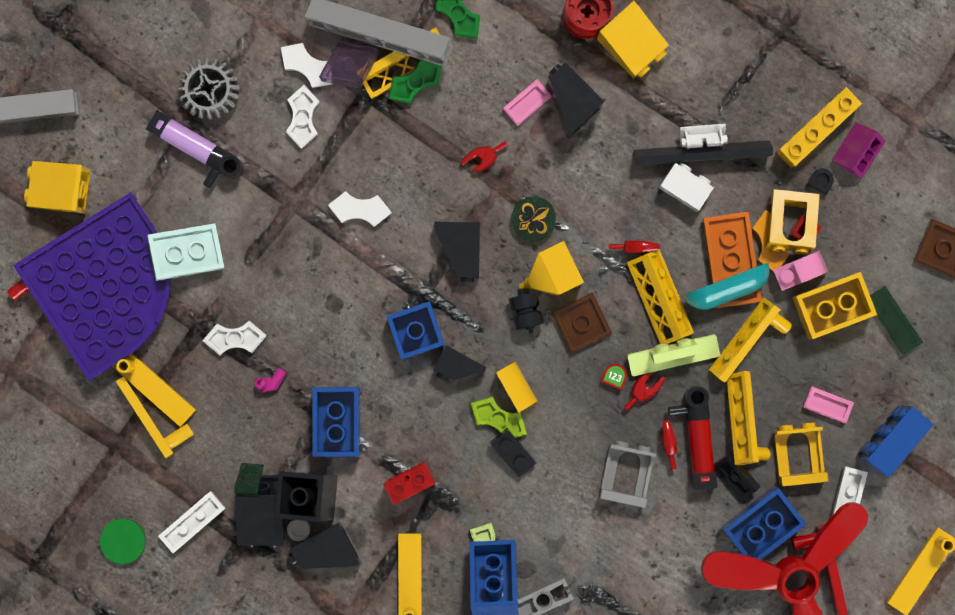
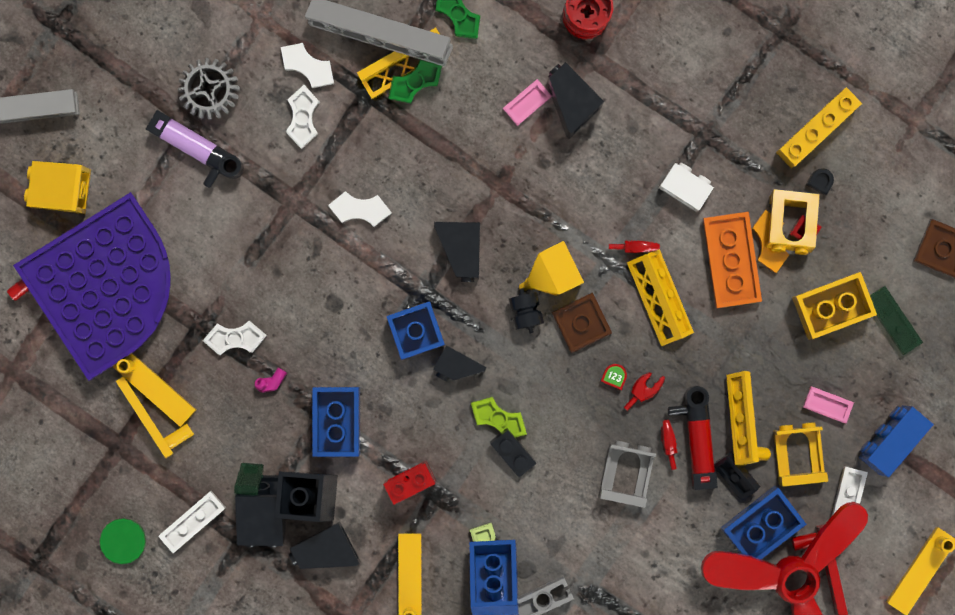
(185, 252): light aqua plate -> none
(298, 530): white tile -> none
(349, 64): clear purple tile -> none
(486, 155): red hand -> none
(516, 386): yellow brick -> none
(533, 218): tile -> none
(633, 41): yellow slope -> none
(673, 355): yellowish green bracket -> none
(704, 153): black tile -> none
(705, 134): white hinge -> none
(728, 288): teal brick -> none
(746, 337): yellow piece -> none
(800, 270): bright pink brick -> none
(858, 150): magenta brick -> none

